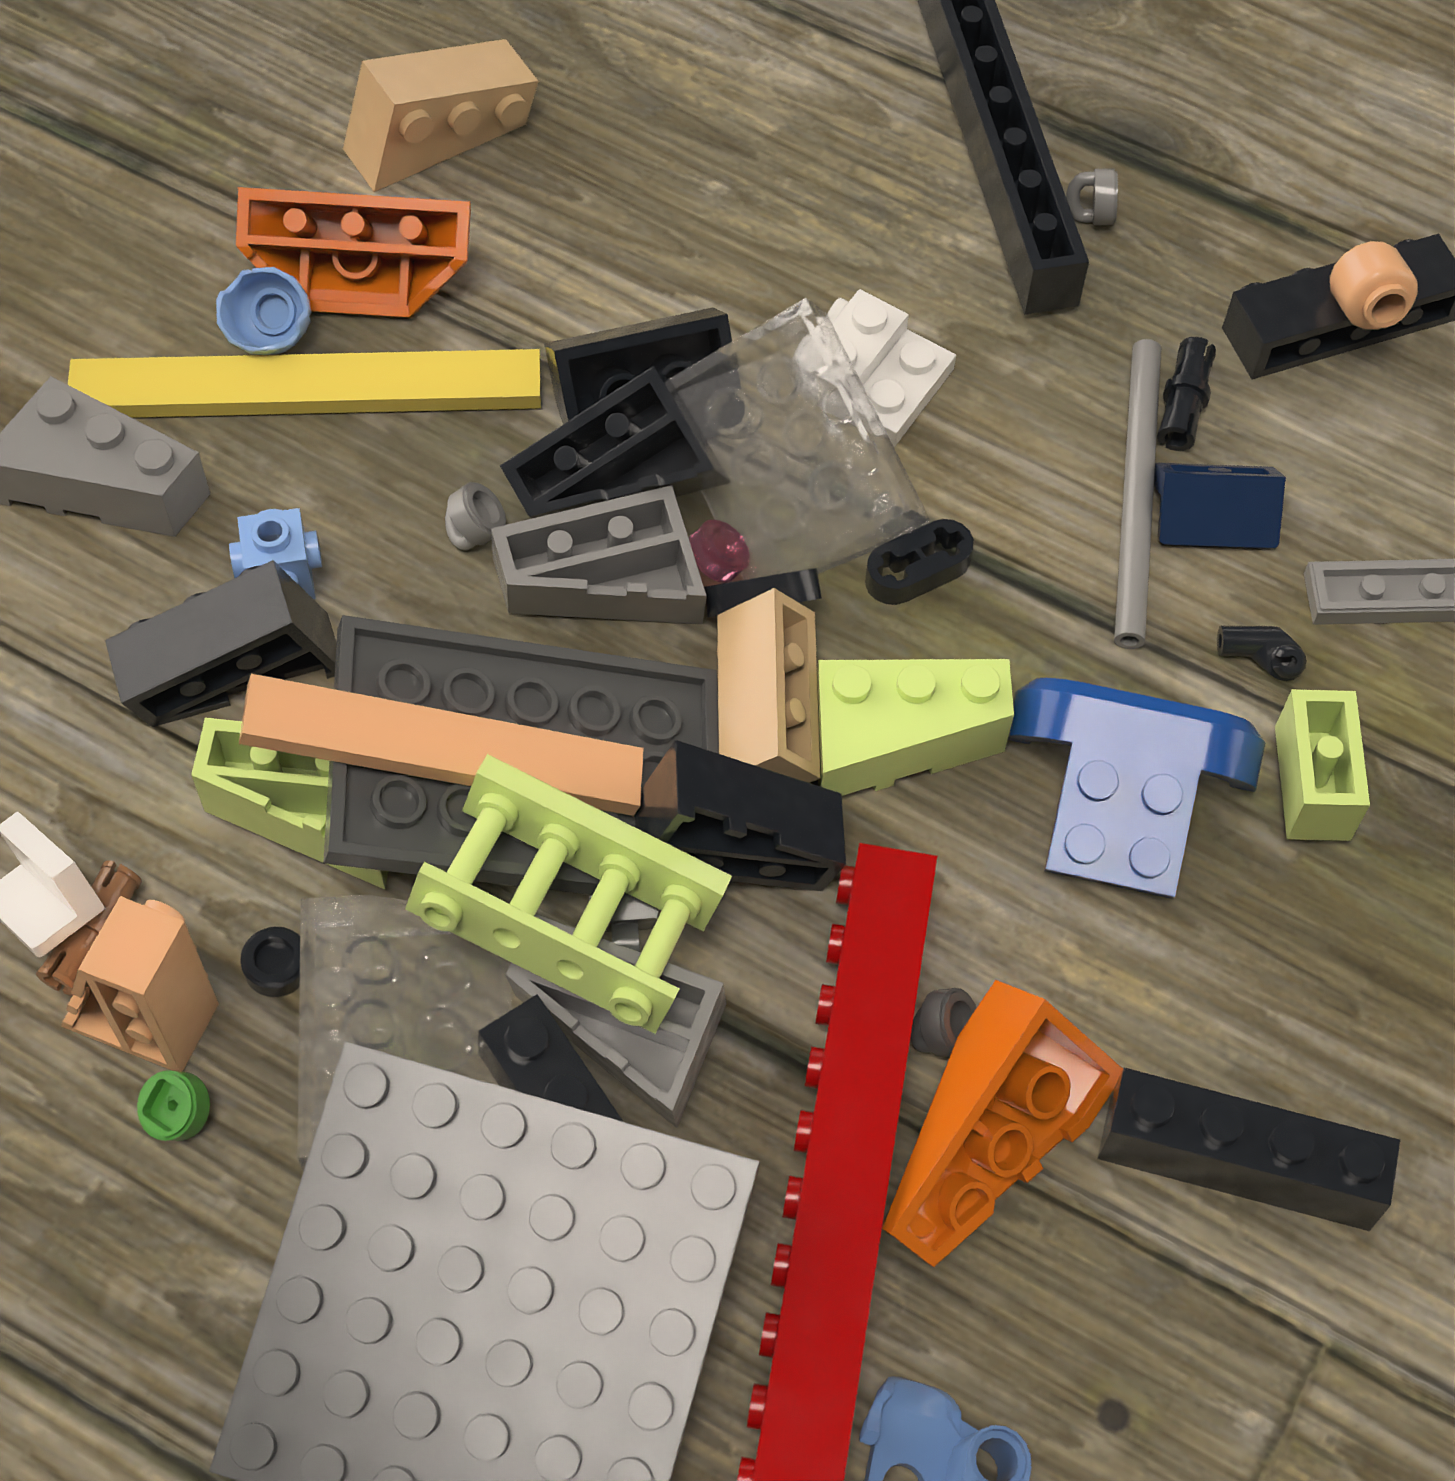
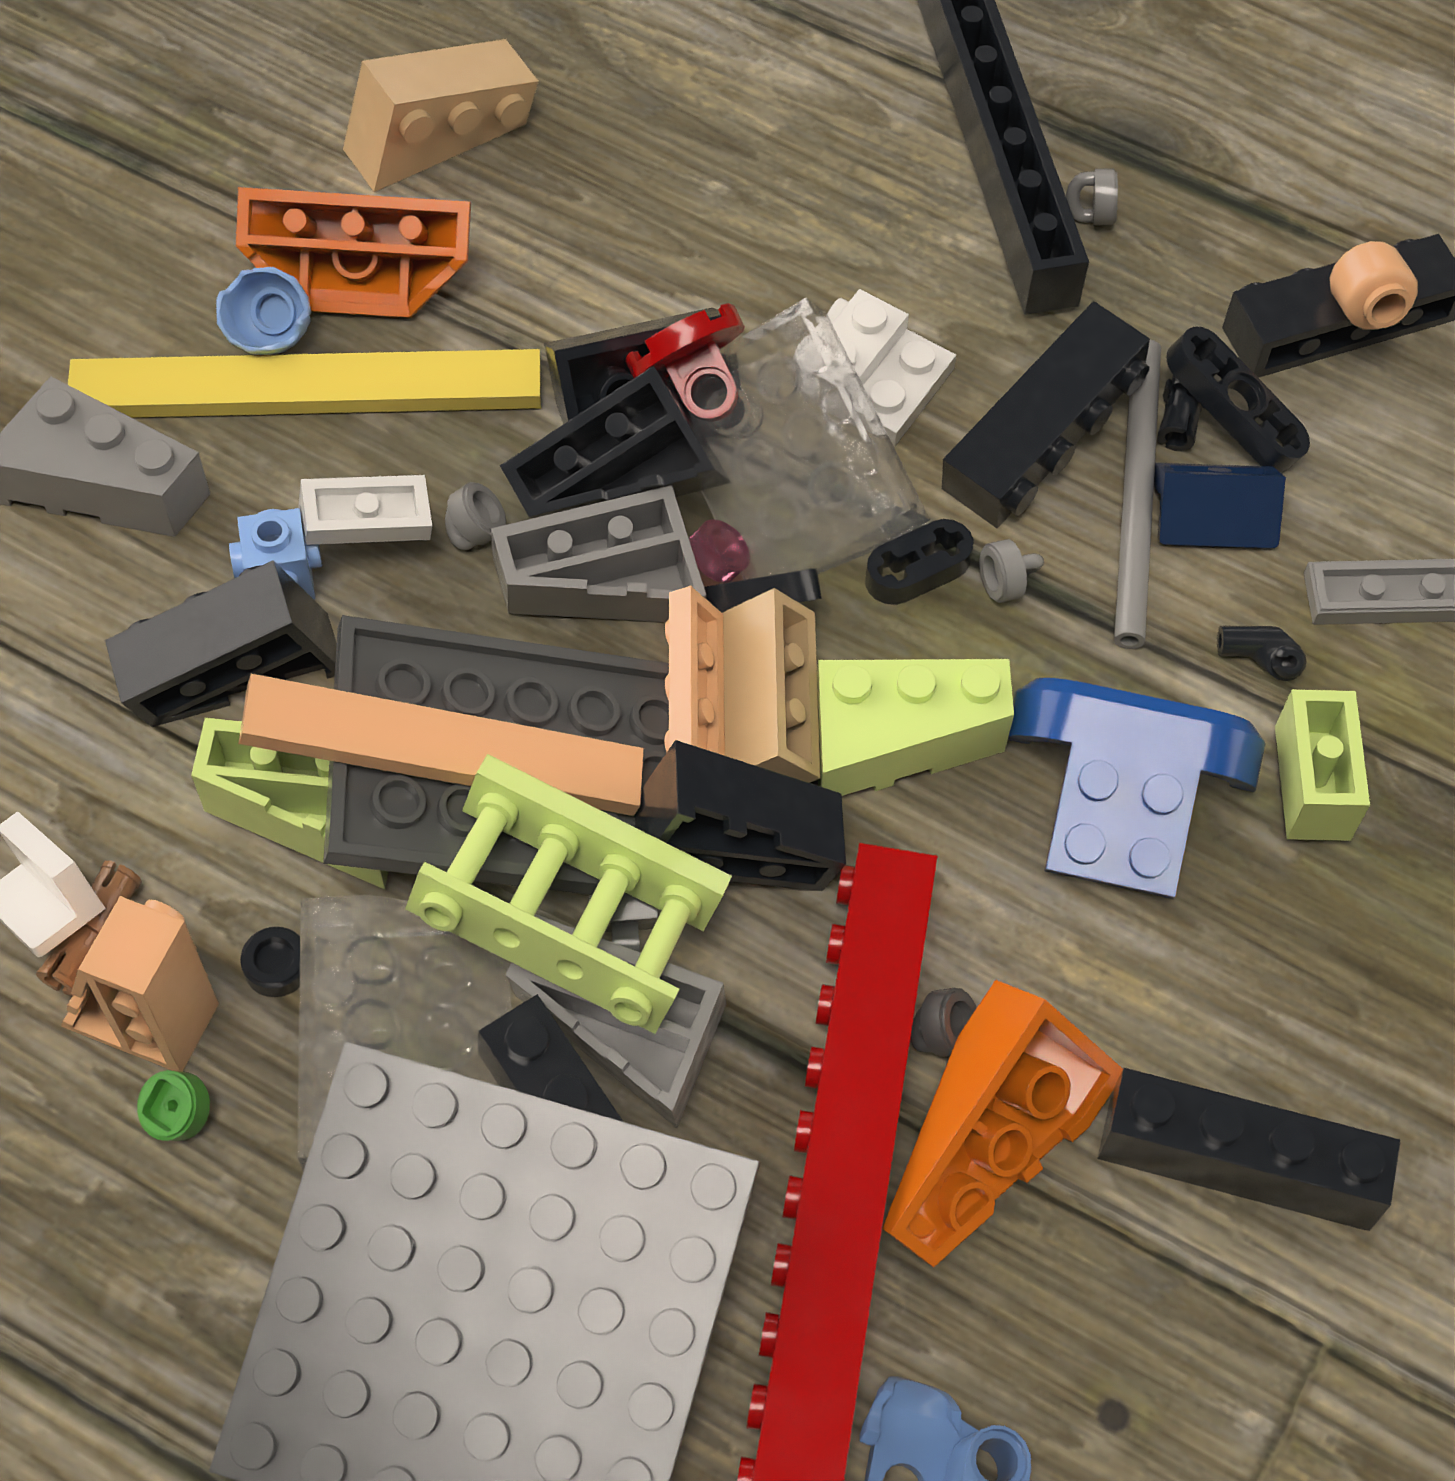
(365, 509): none -> white panel
(691, 352): none -> red tile
(695, 672): none -> light nougat plate
(1006, 570): none -> light grey tile
(1046, 415): none -> black brick
(1213, 396): none -> black beam

